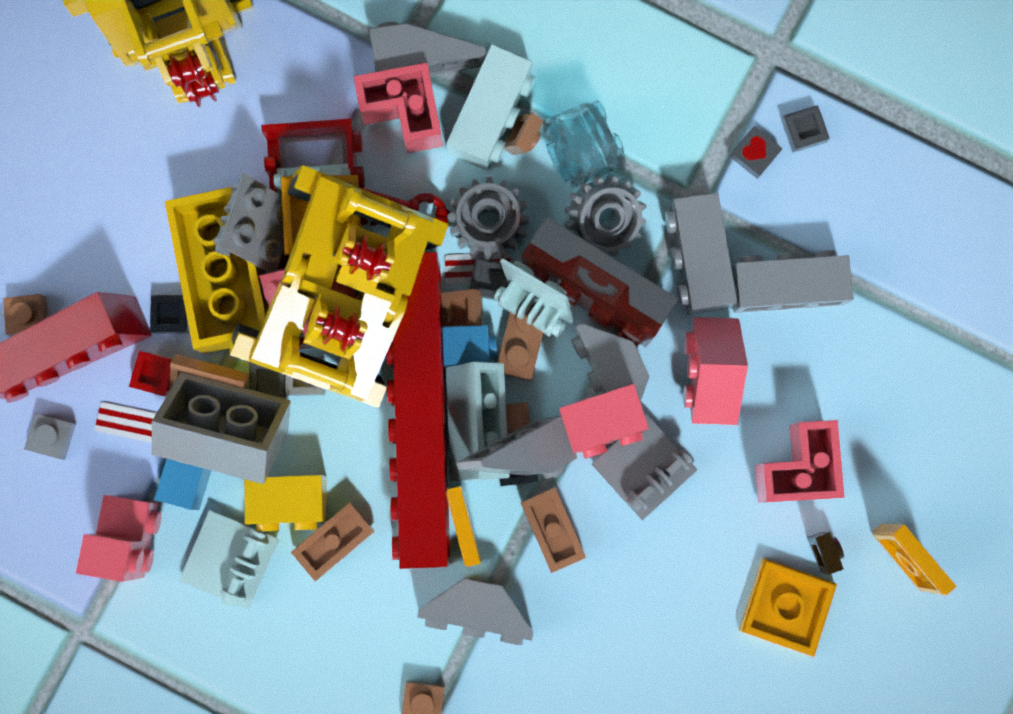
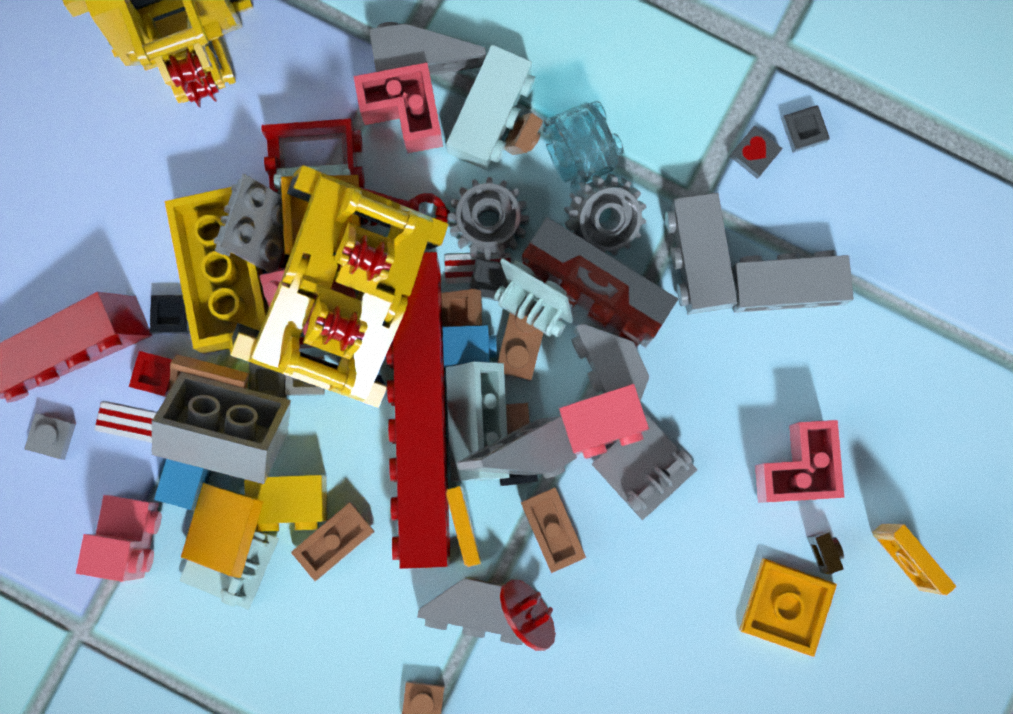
(23, 312): nougat plate -> none
(222, 530): none -> light orange tile
(528, 615): none -> piece
(717, 370): coral brick -> none

